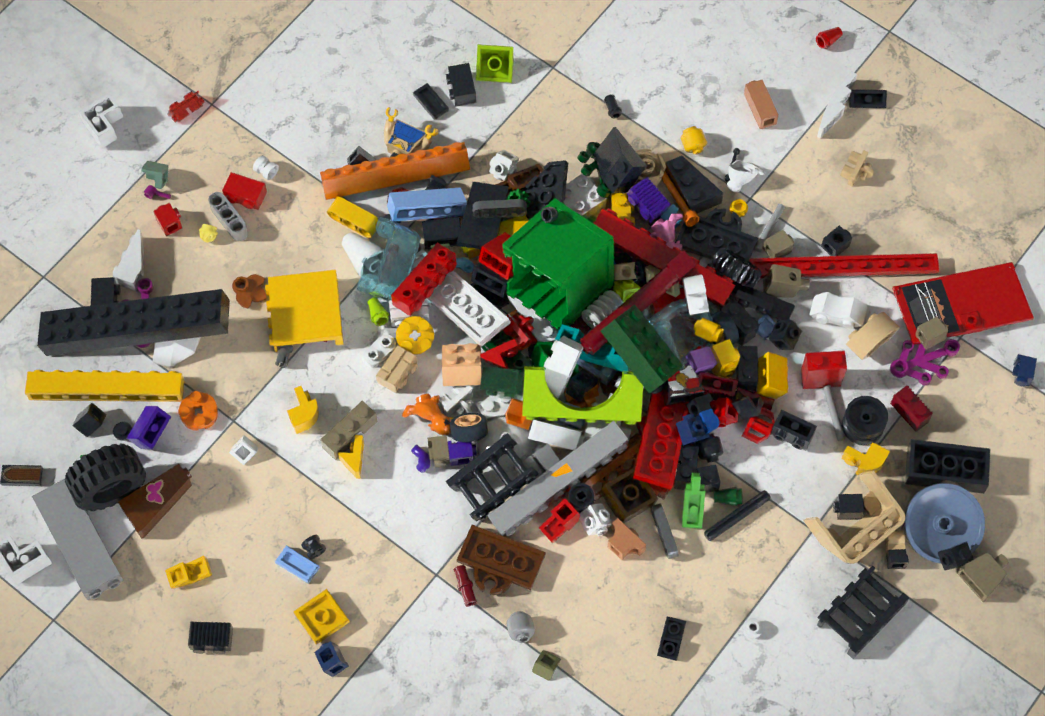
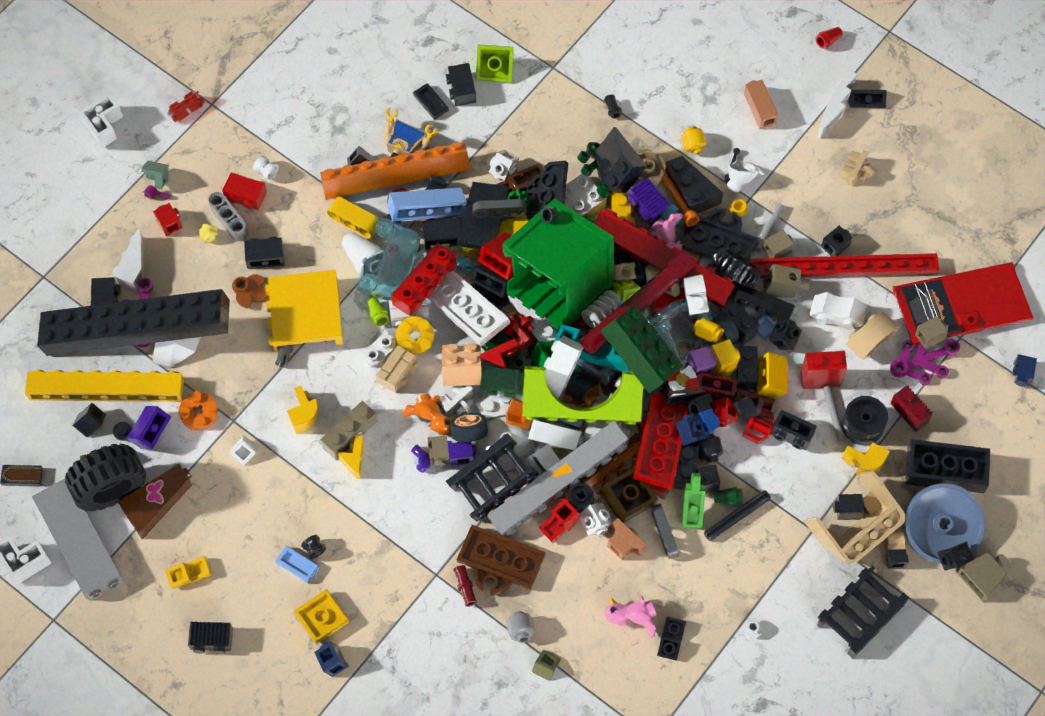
(264, 252): none -> black brick
(638, 612): none -> bright pink animal

